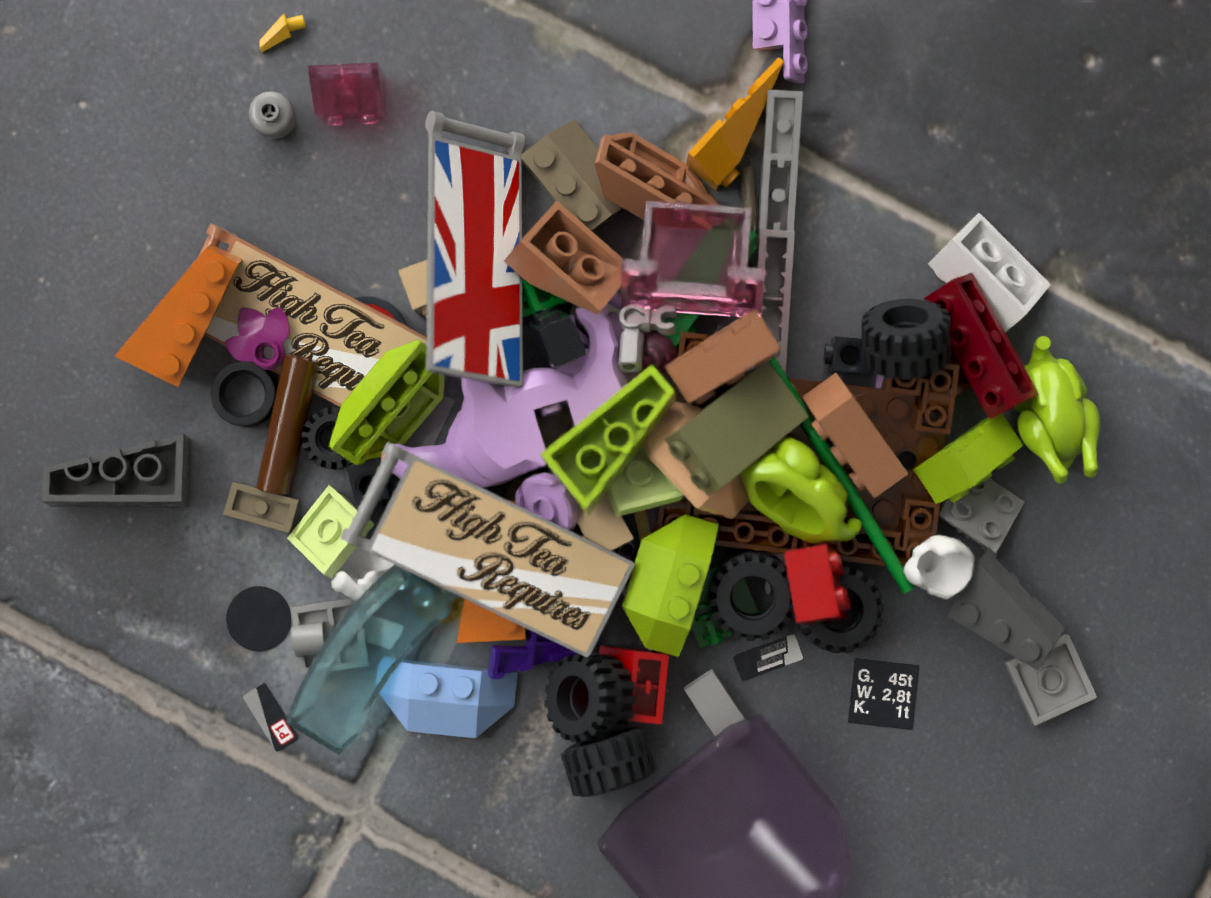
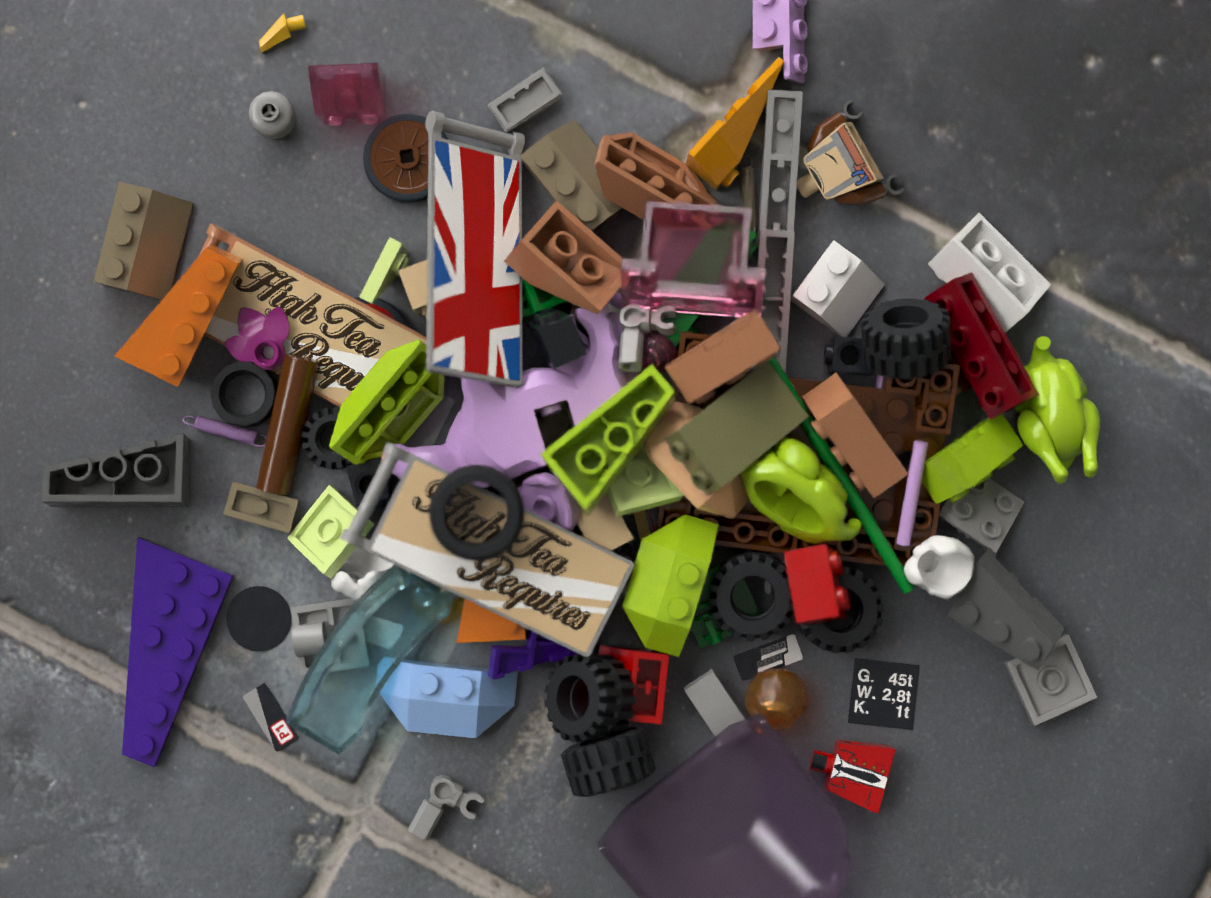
(143, 241): none -> dark tan slope
(170, 626): none -> dark purple wing
(224, 430): none -> lavender piece
(384, 162): none -> reddish brown wheel
(386, 269): none -> yellowish green wing
(442, 791): none -> light grey bar
(483, 550): none -> black tyre
(525, 100): none -> light grey plate
(778, 696): none -> clear orange hair
(838, 290): none -> white slope
(842, 164): none -> torso
(856, 771): none -> red torso
(912, 493): none -> lavender bar

